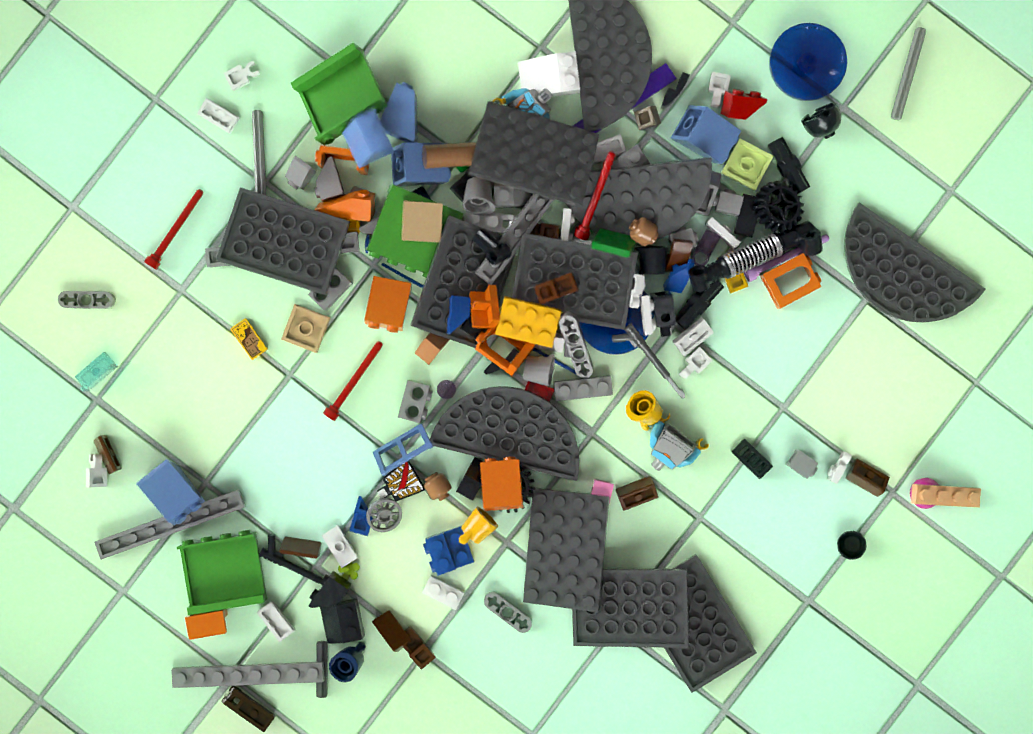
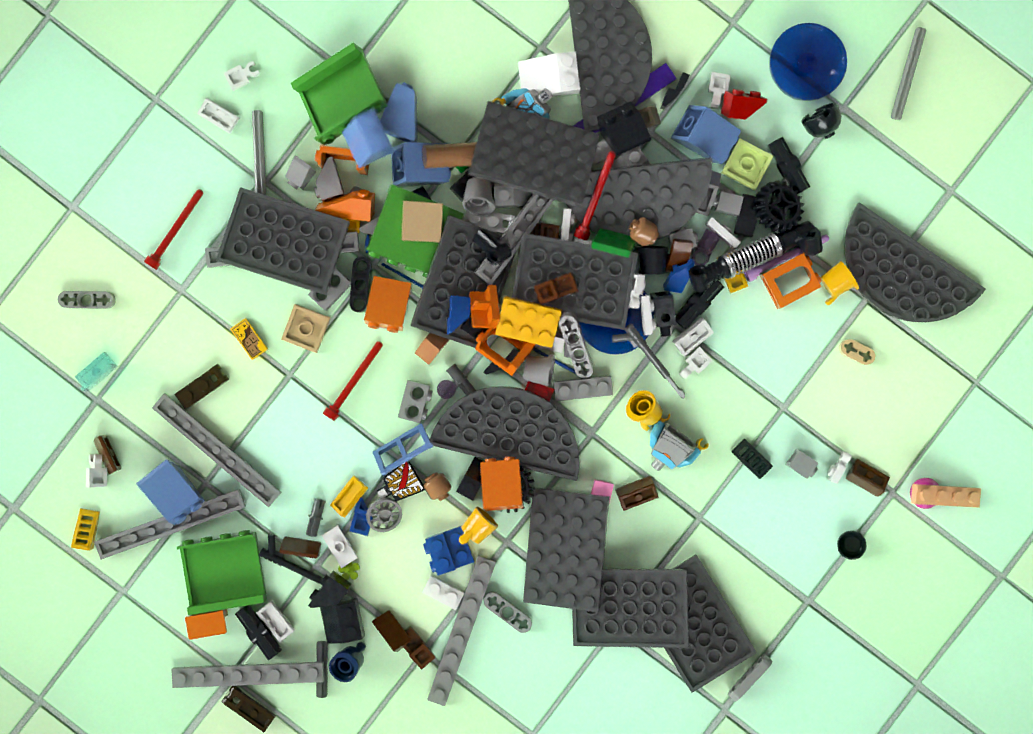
(92, 531): none -> yellow slope
(201, 387): none -> dark brown plate
(216, 450): none -> light grey plate
(258, 632): none -> black piece
(315, 517): none -> dark grey axle
(349, 496): none -> yellow tile
(356, 276): none -> black beam
(460, 379): none -> dark grey axle
(461, 630): none -> light grey plate
(623, 128): none -> black slope
(750, 677): none -> light grey beam
(838, 281): none -> yellow hat
(855, 355): none -> tan beam

